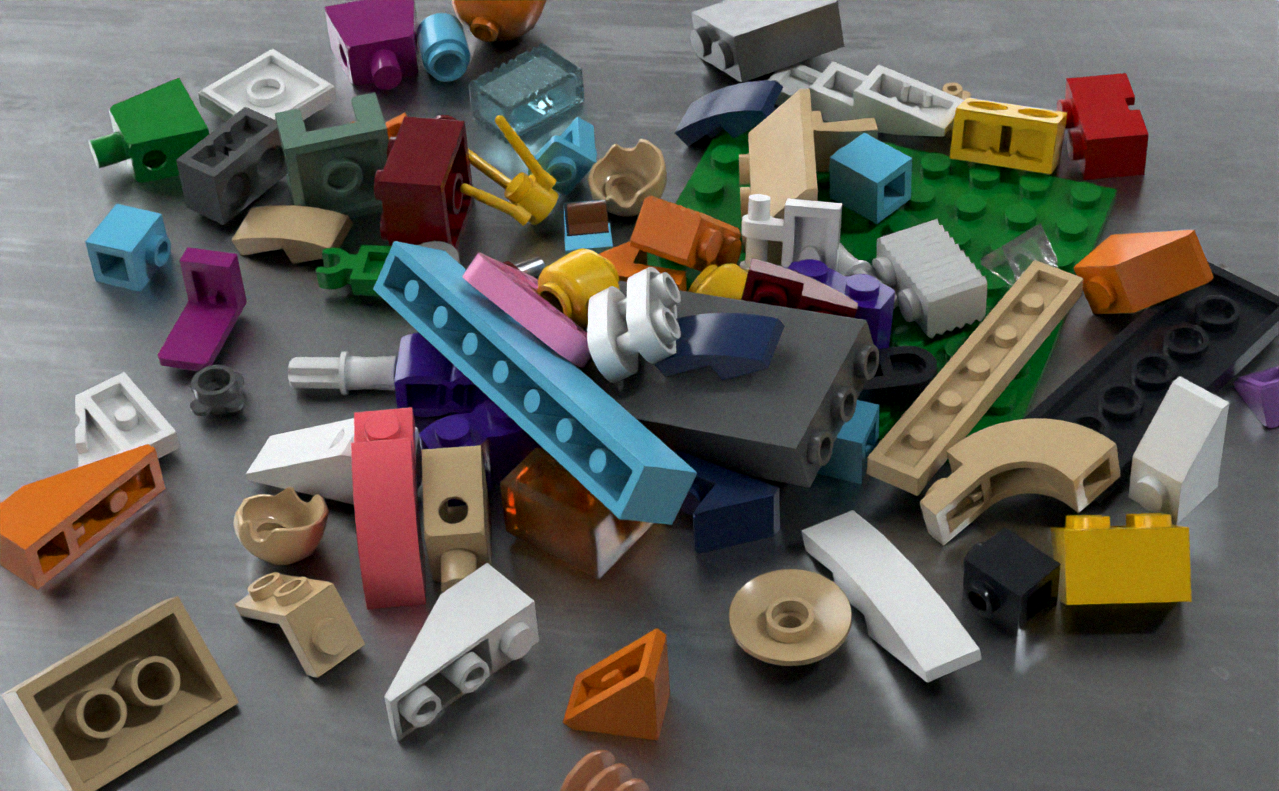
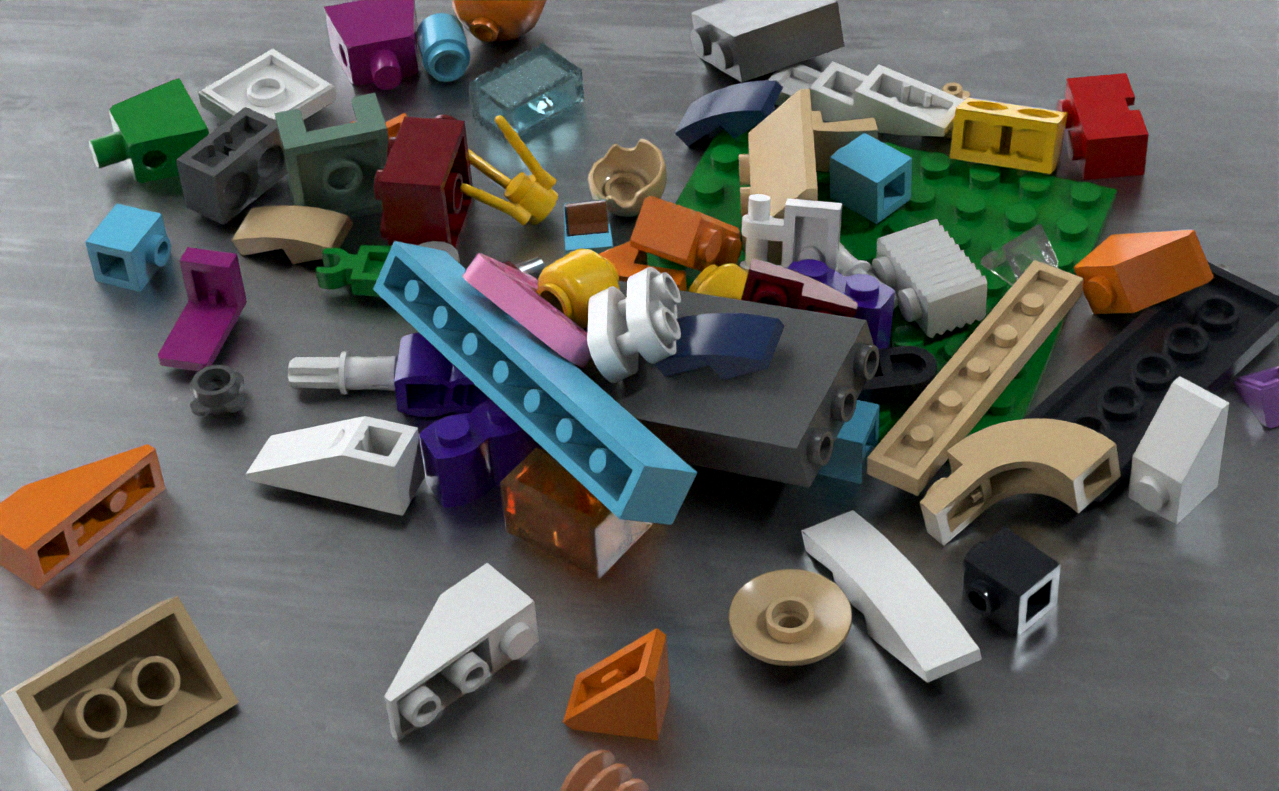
(118, 419): white wing -> none
(281, 526): tan hair -> none
(308, 614): tan bracket -> none
(388, 508): coral arch -> none
(456, 536): tan torso -> none
(569, 155): medium azure bracket -> none
(728, 506): dark blue slope -> none
(1122, 562): yellow slope -> none

